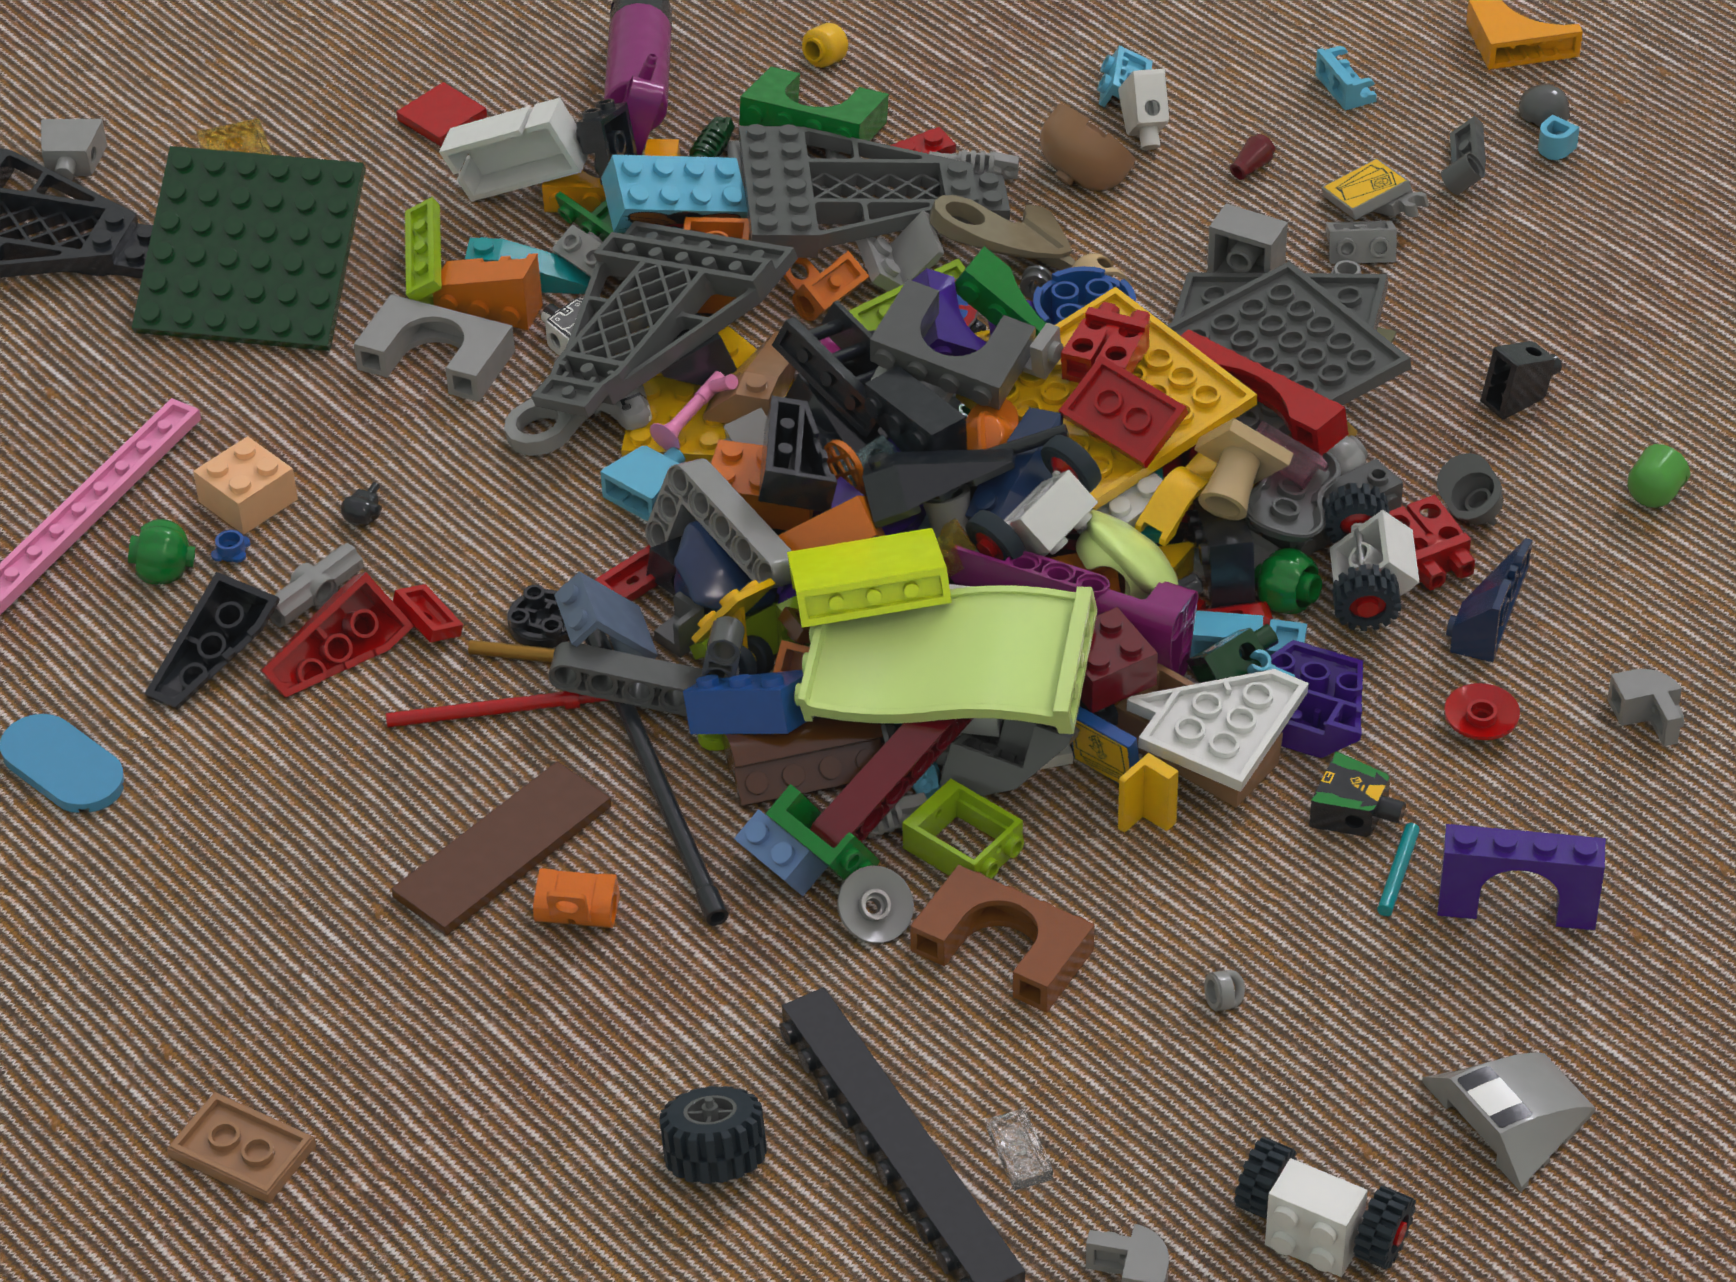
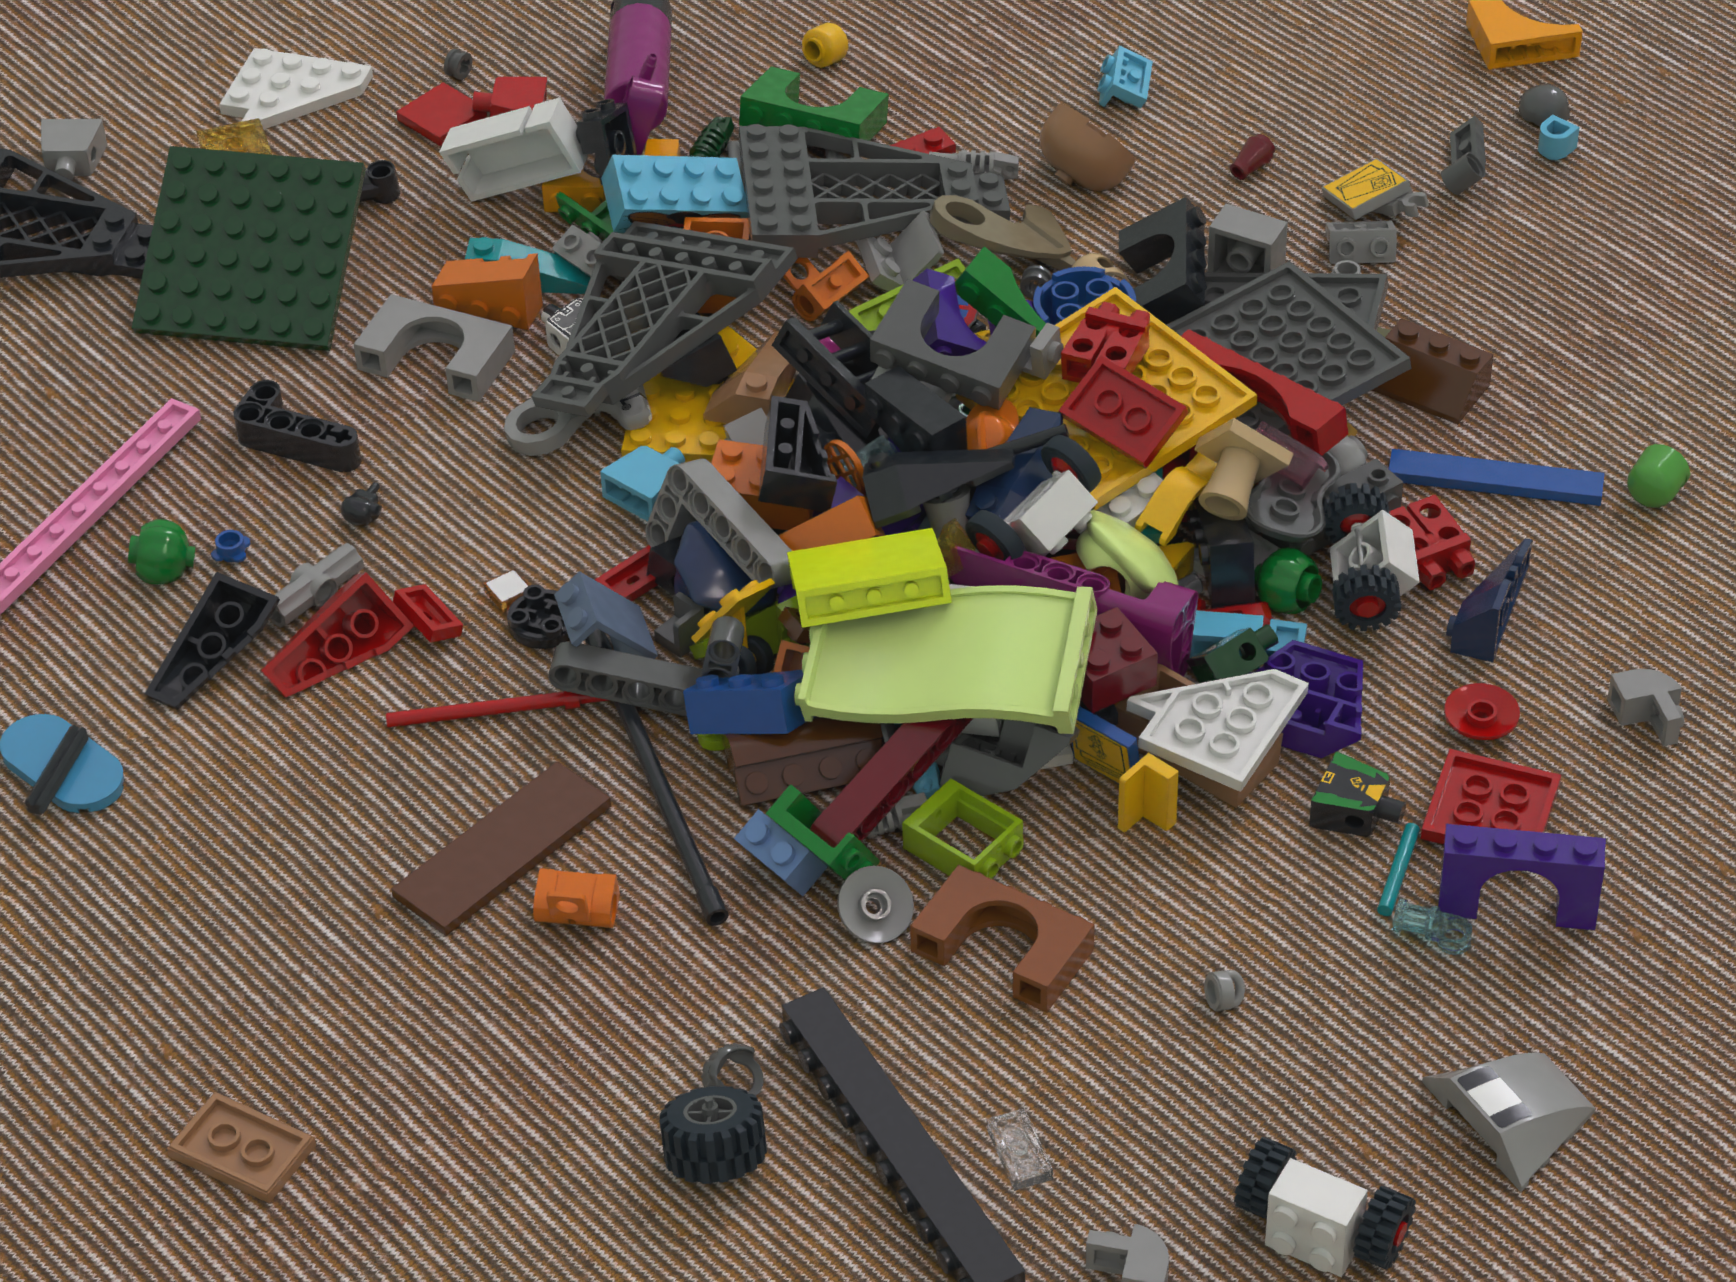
(56, 770): none -> black axle
(245, 485): light nougat brick -> none
(270, 428): none -> black beam
(291, 85): none -> white wing
(380, 183): none -> black piece
(423, 251): lime panel -> none
(458, 64): none -> dark grey bush
(505, 589): none -> white tile
(510, 651): pearl gold bar -> none
(511, 94): none -> red torso
(667, 434): bright pink piece -> none
(737, 1053): none -> dark grey piece
(1145, 106): white torso -> none
(1168, 233): none -> black arch
(1265, 660): medium azure hand -> none
(1342, 80): medium azure hinge -> none
(1433, 925): none -> clear light blue connector
(1443, 374): none -> reddish brown slope
(1471, 489): dark grey piece -> none
(1489, 795): none -> red plate
(1497, 477): none -> blue tile
(1518, 377): black torso -> none

